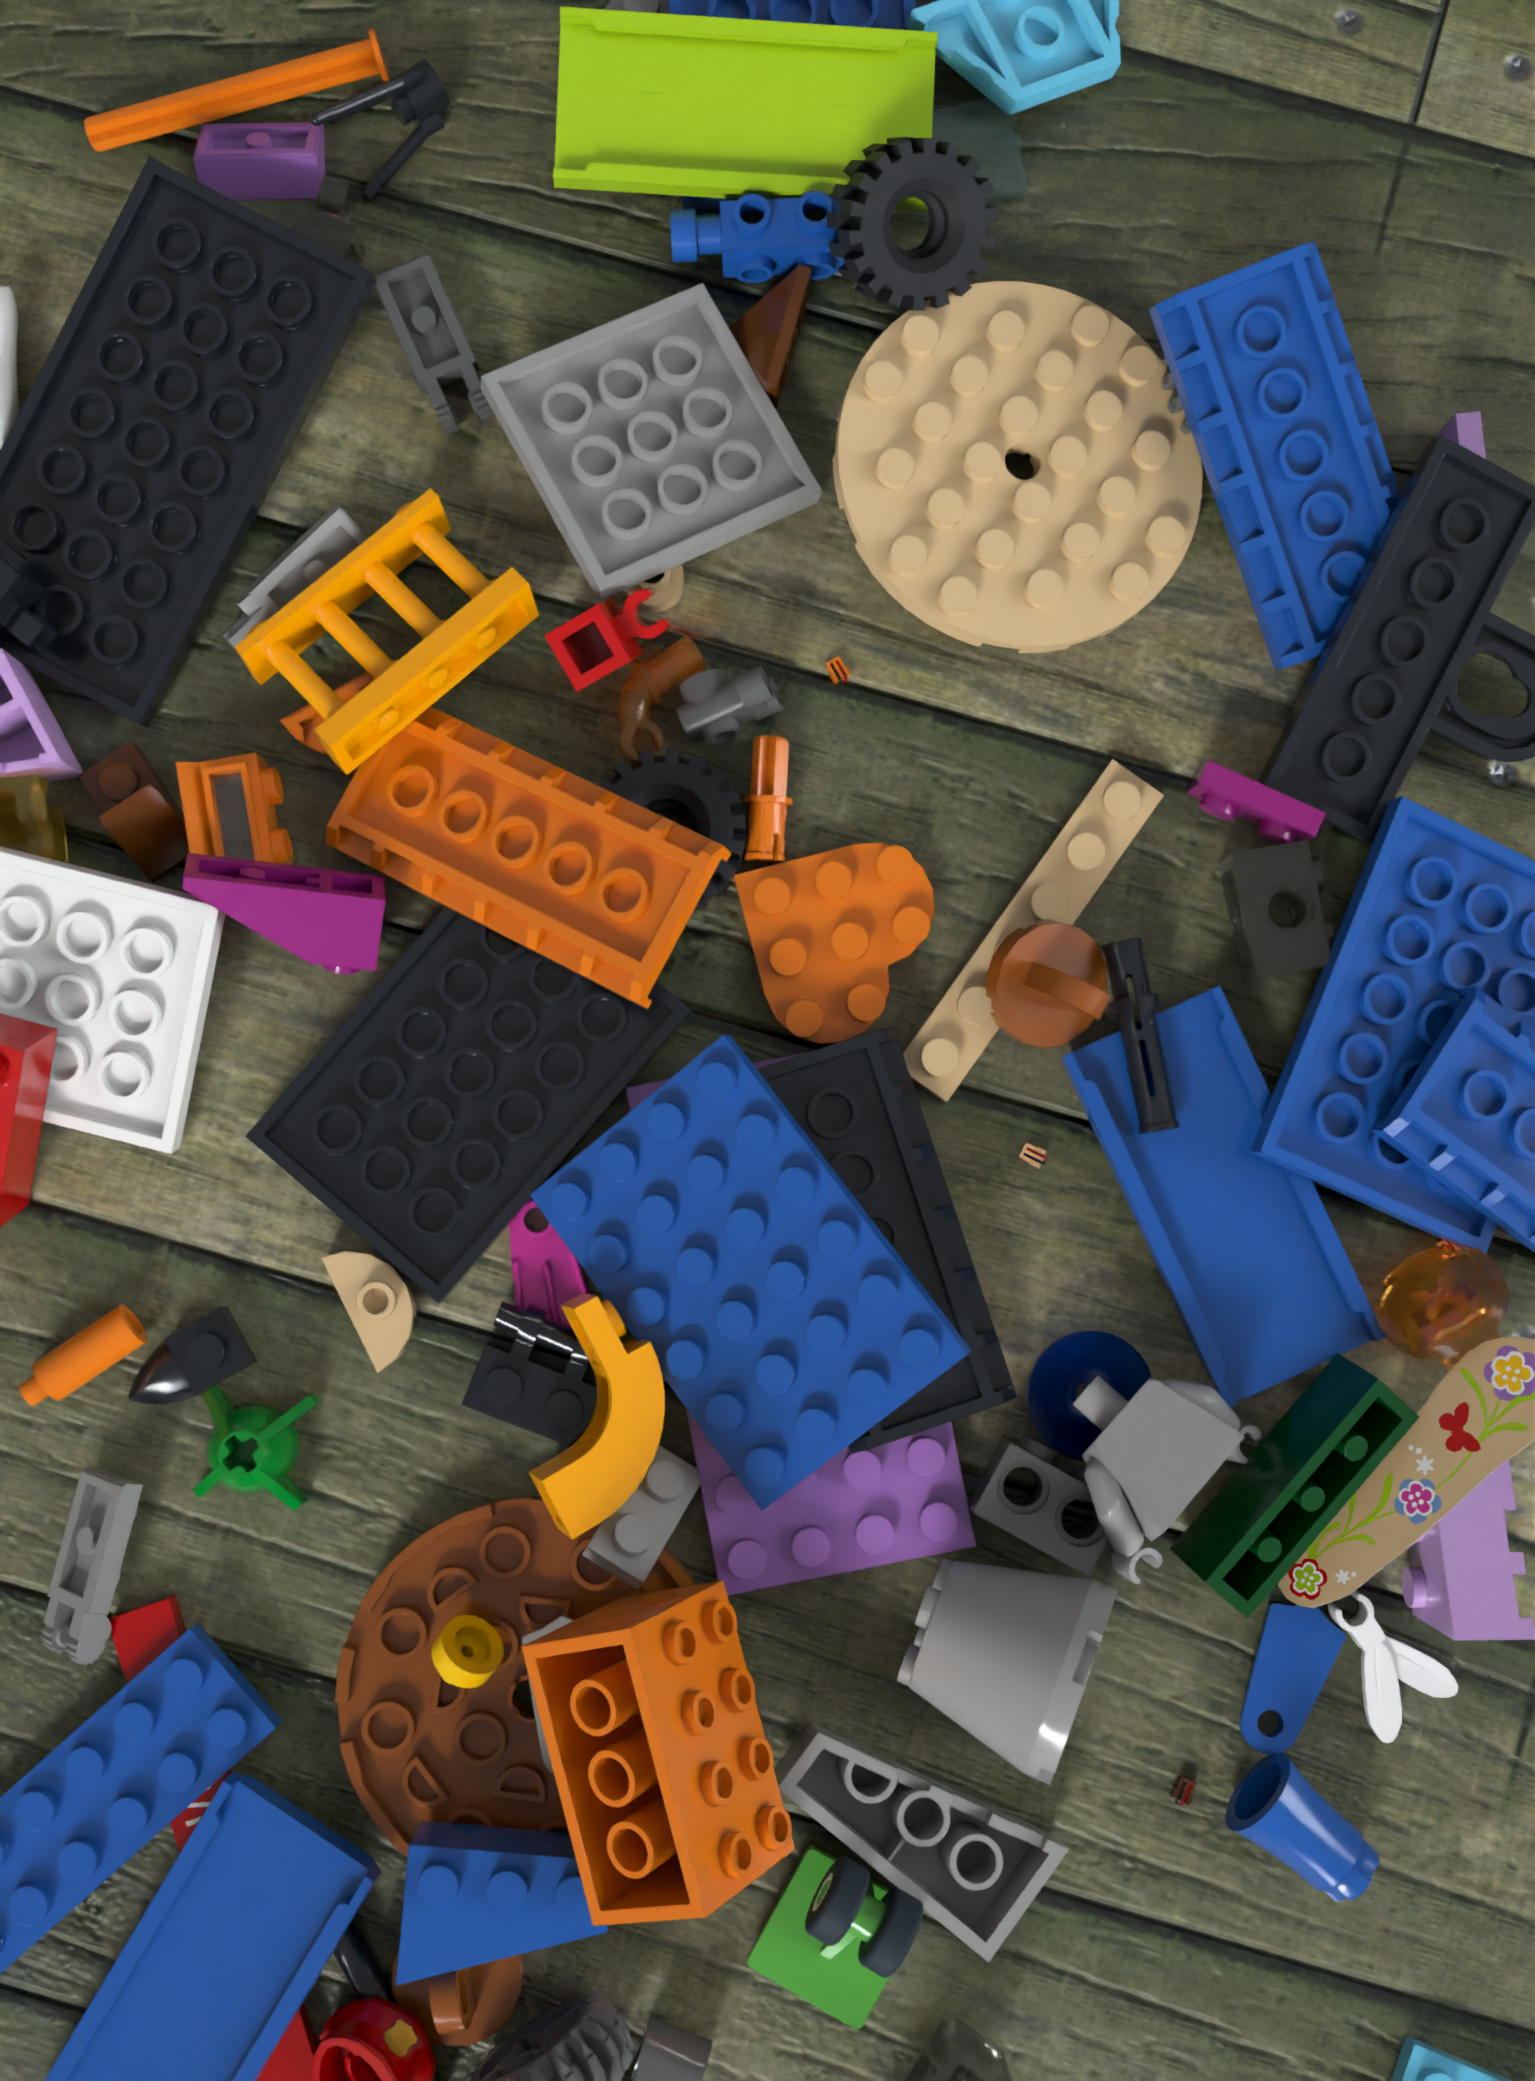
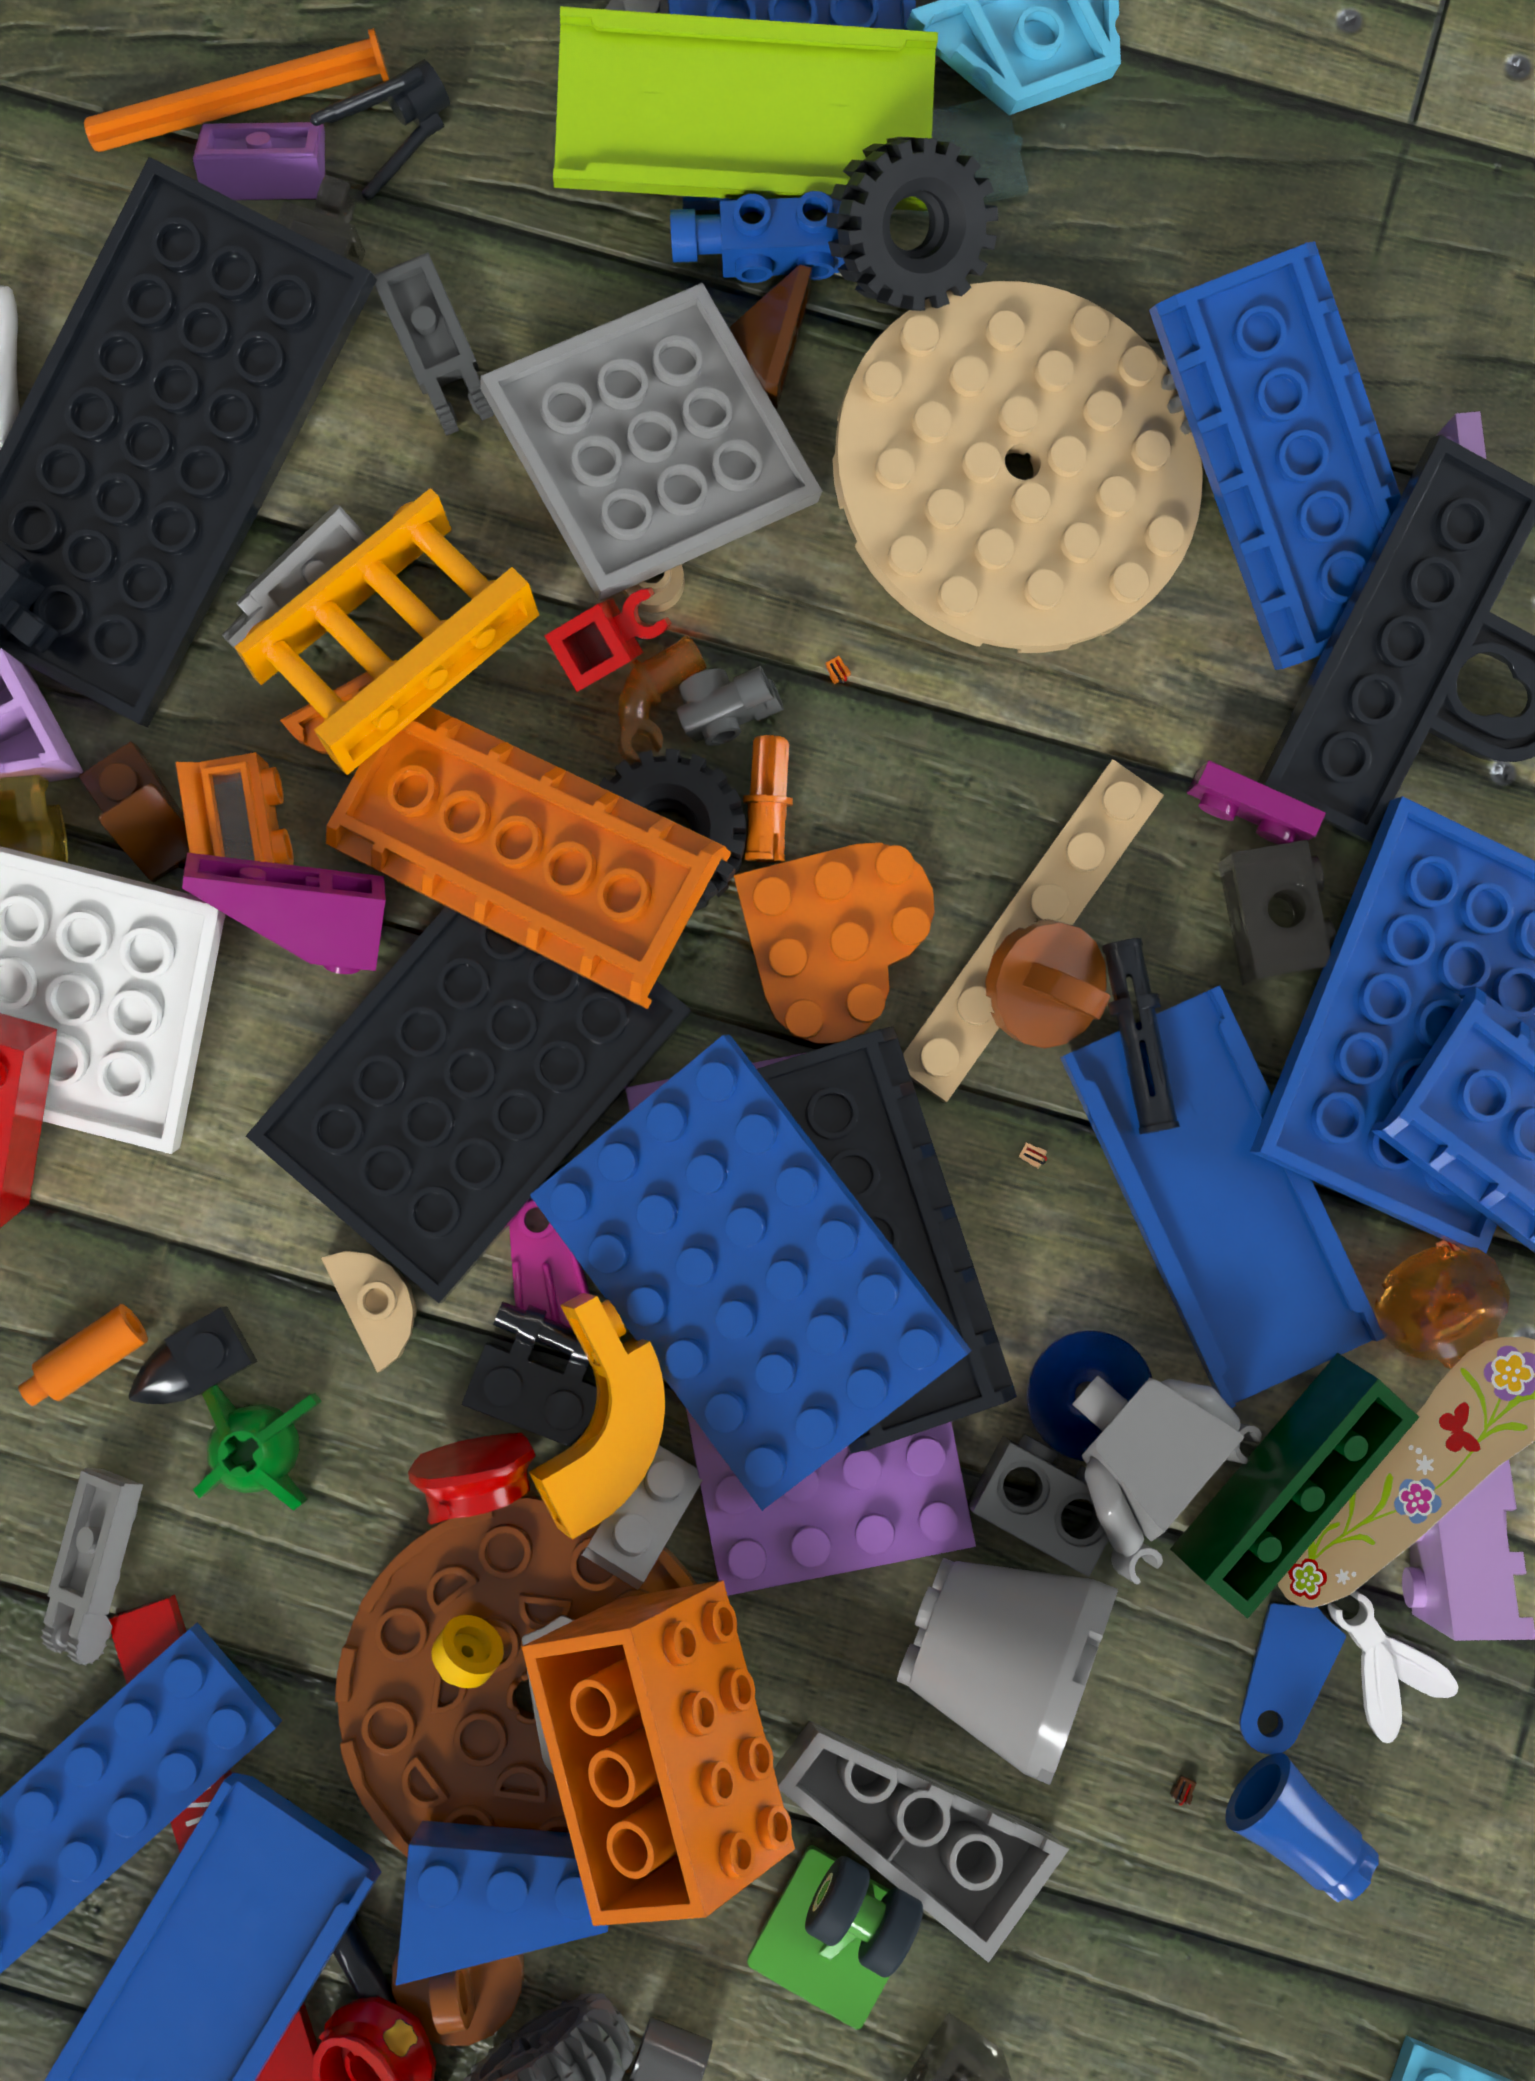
(473, 1475): none -> red hat

